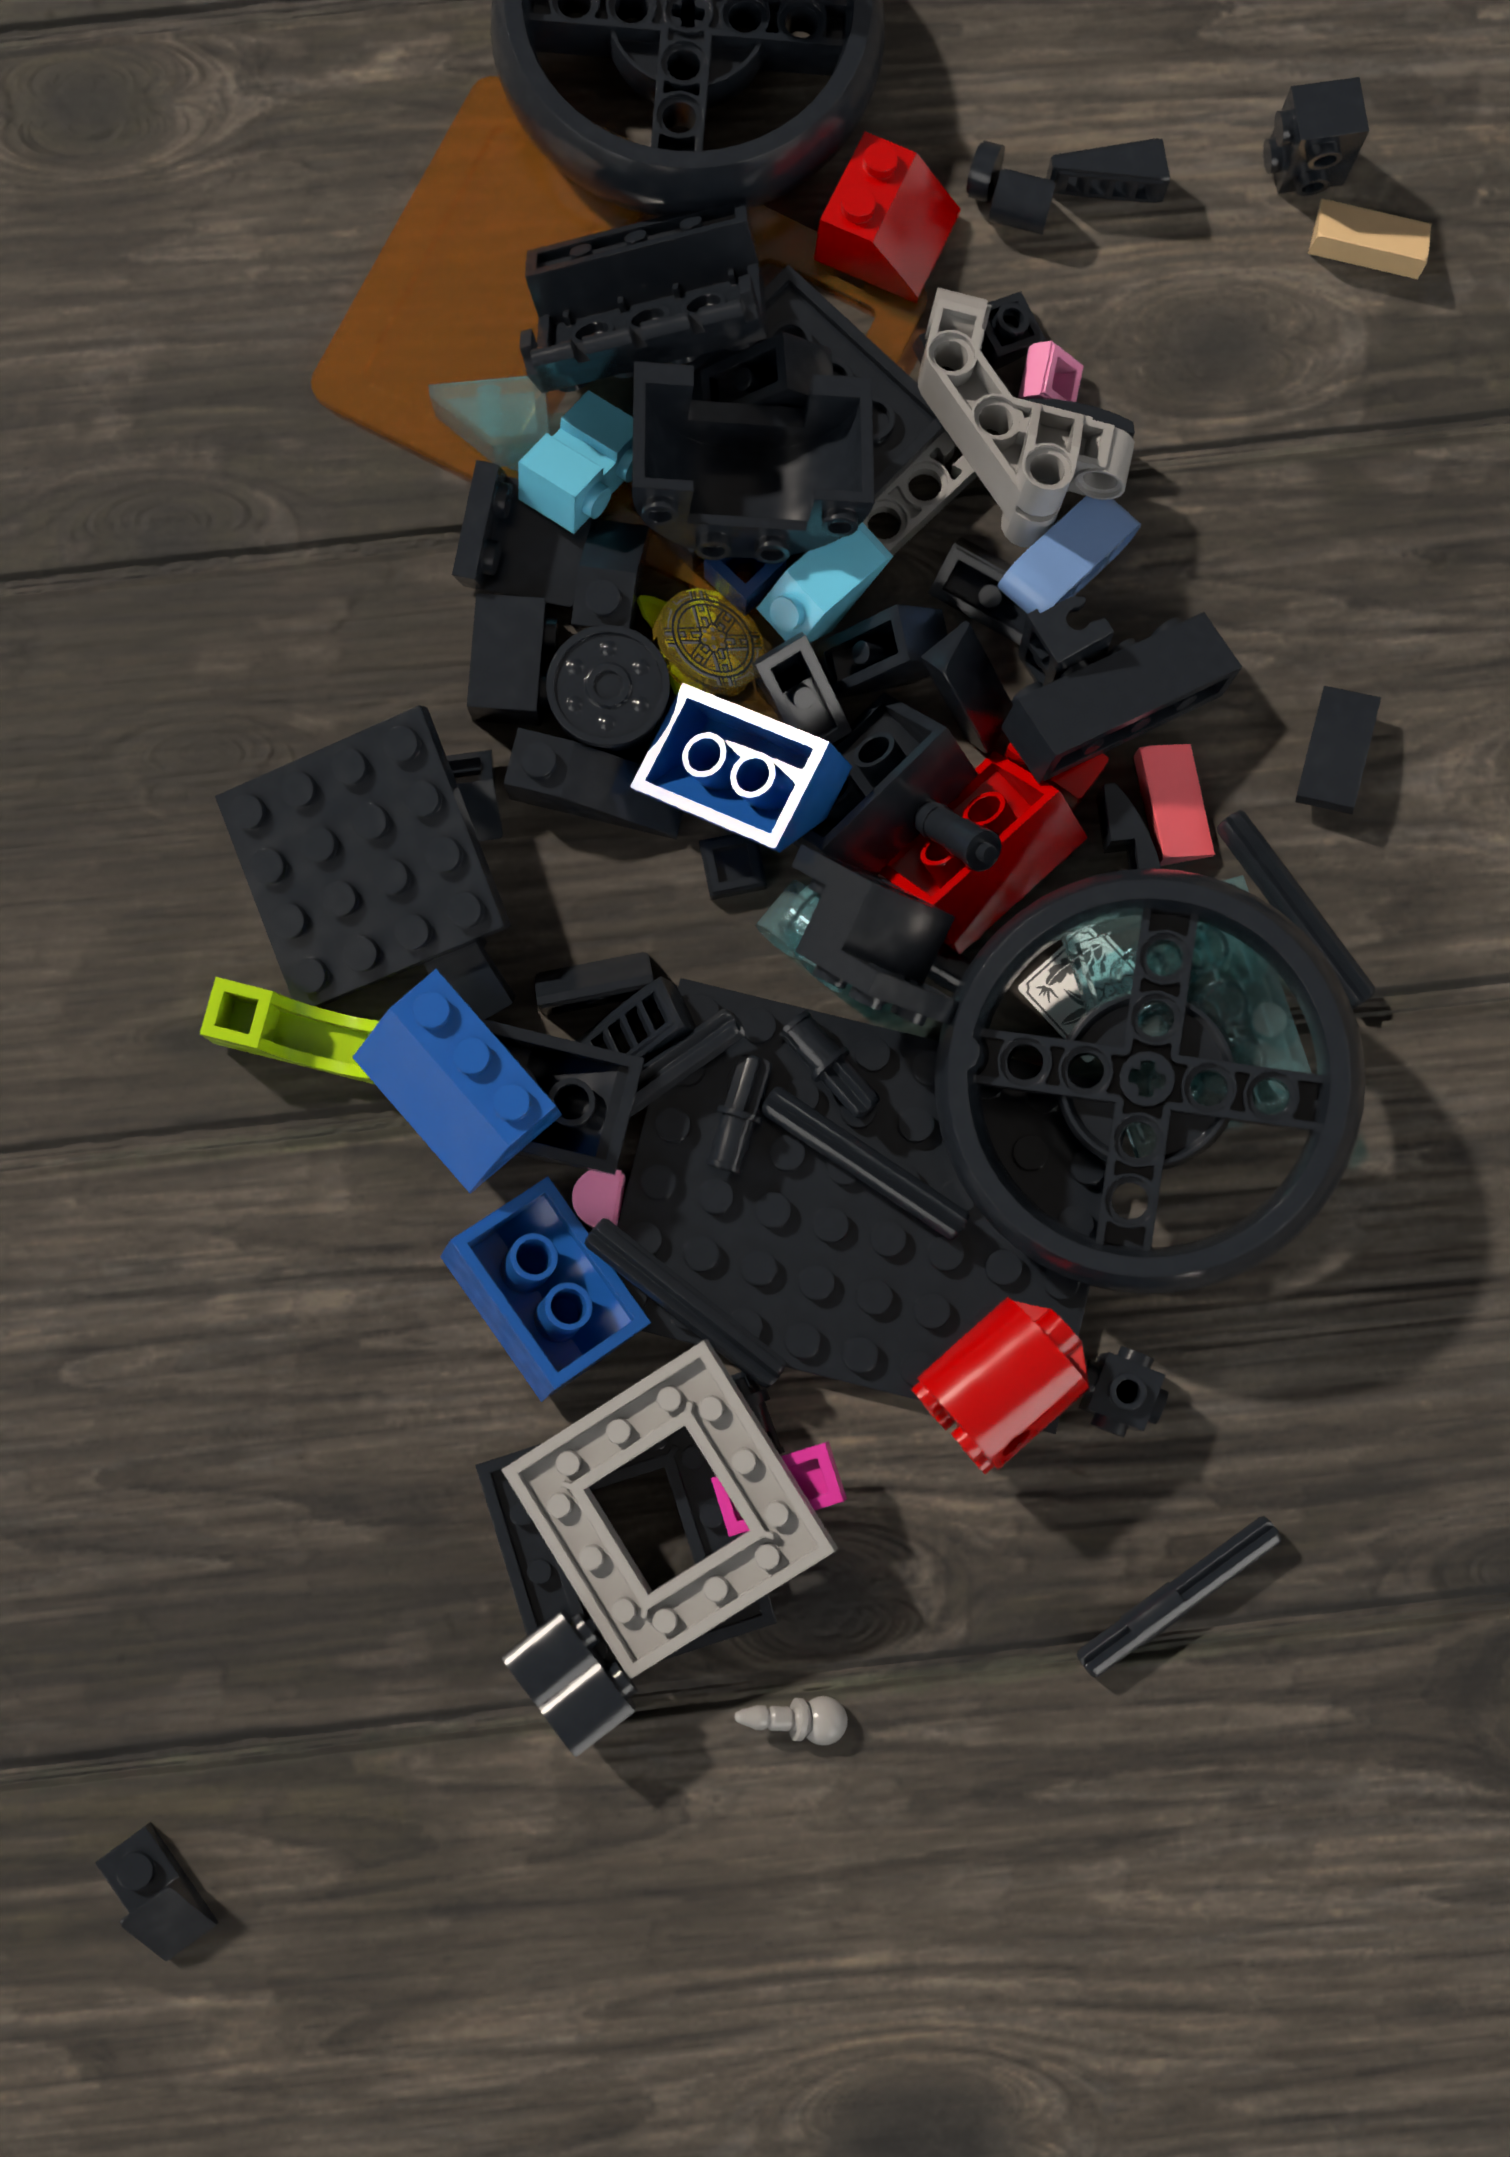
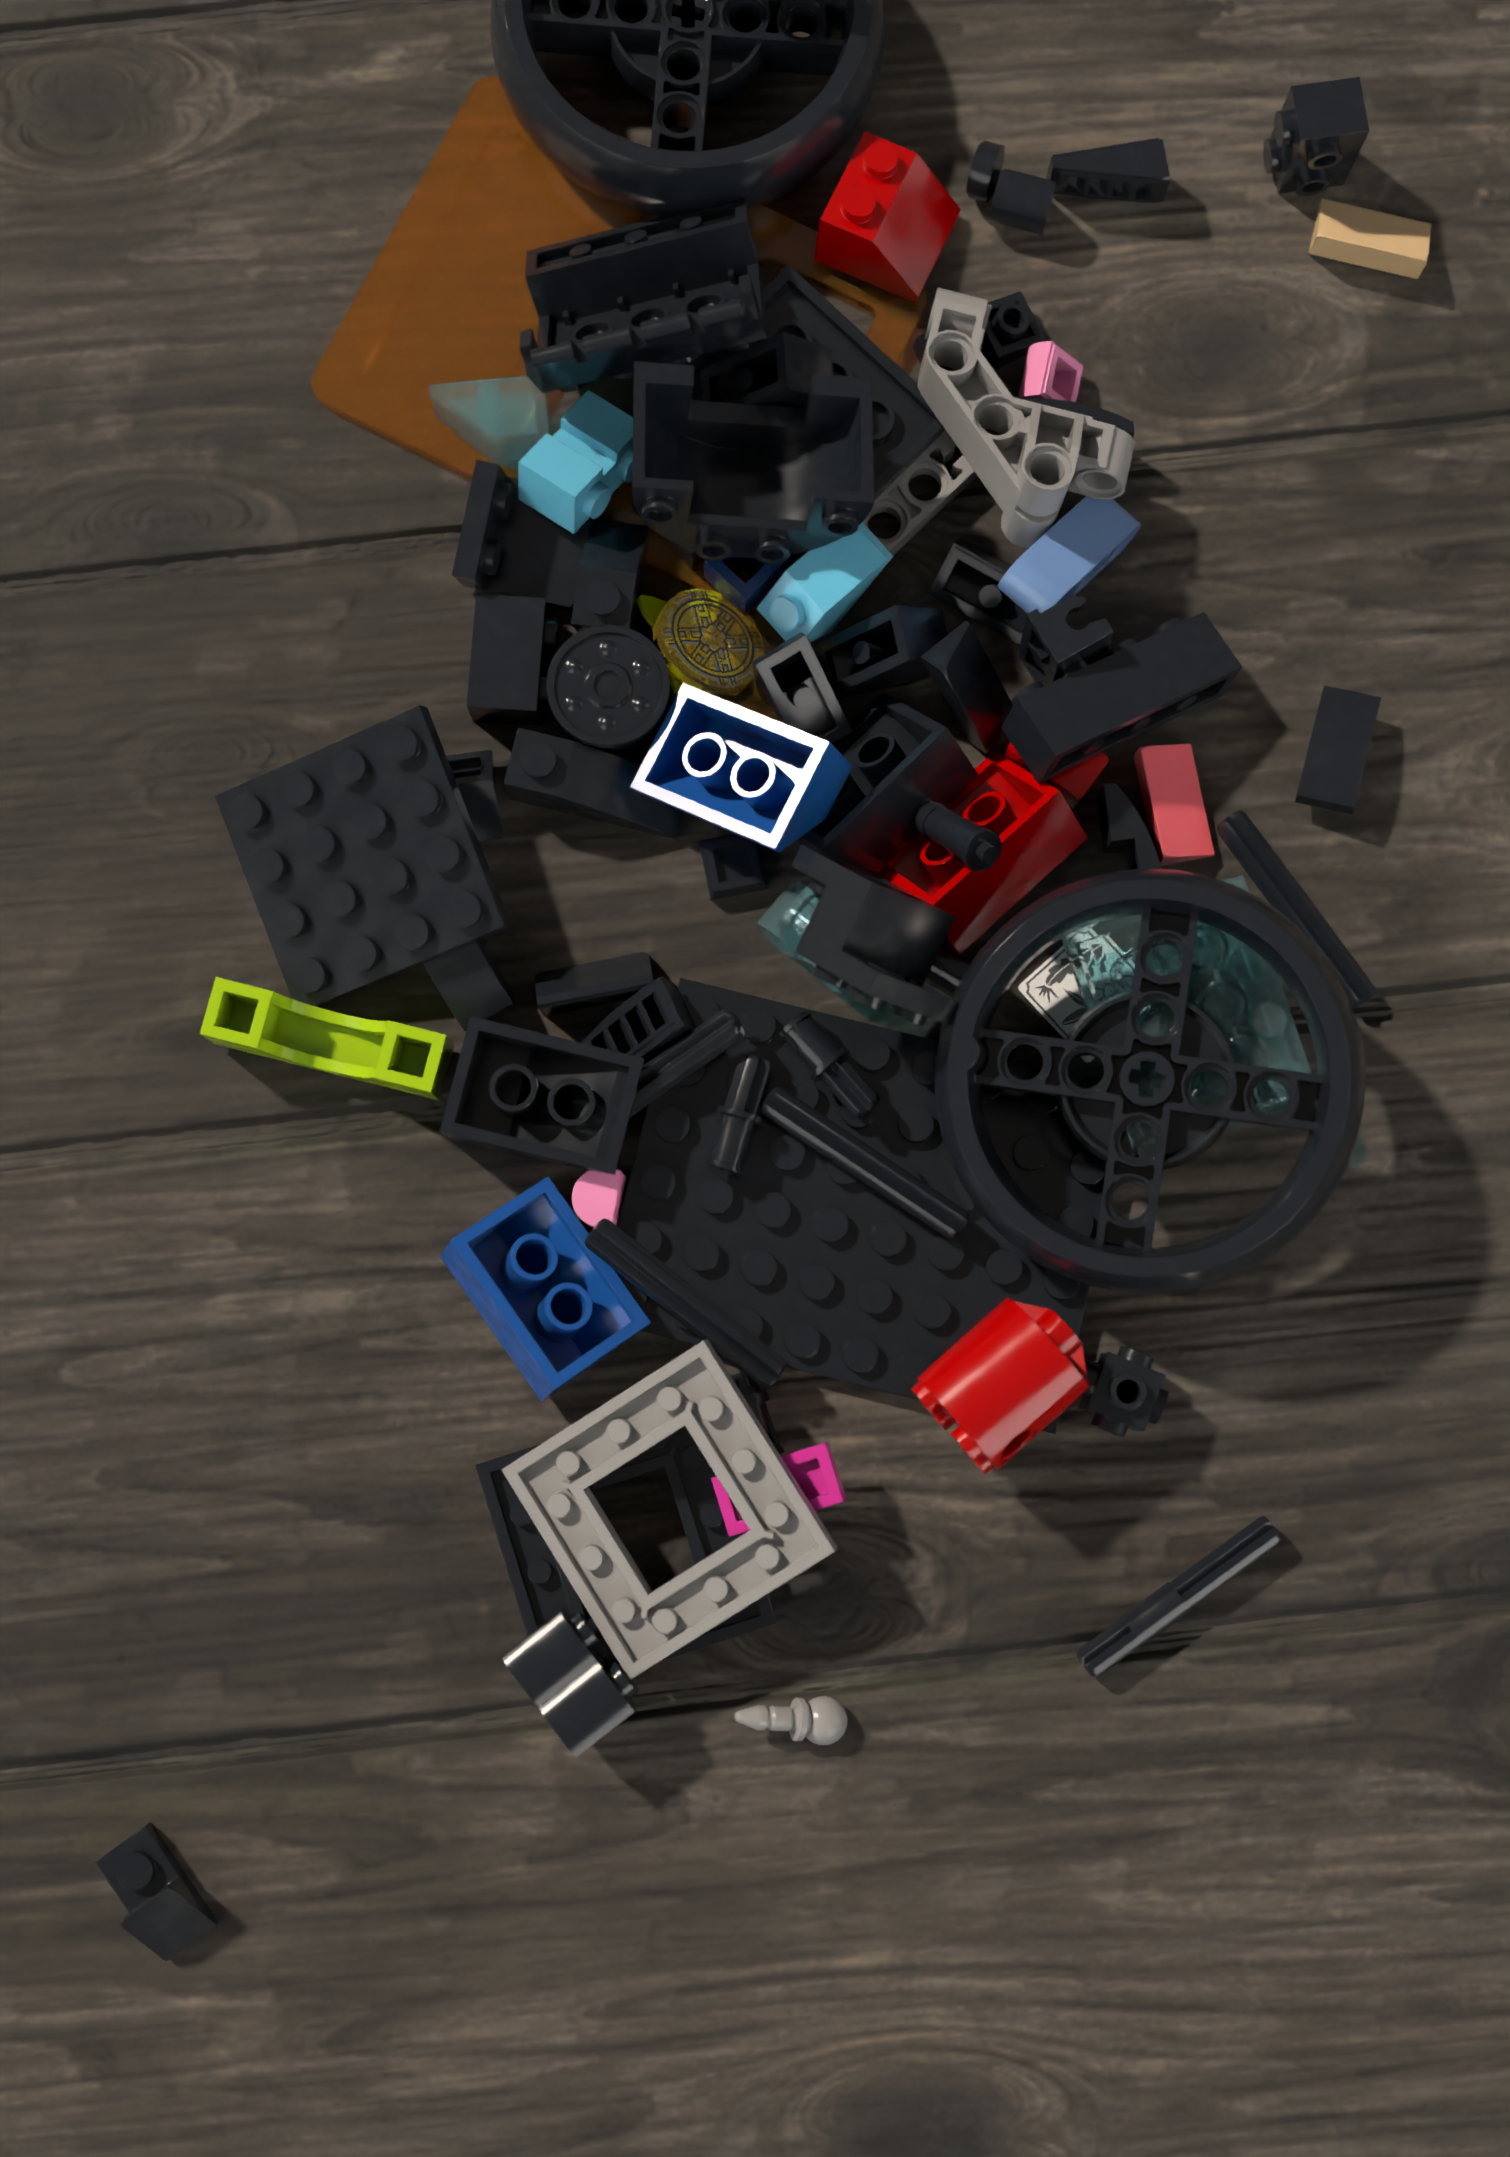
(454, 1081): blue slope -> none

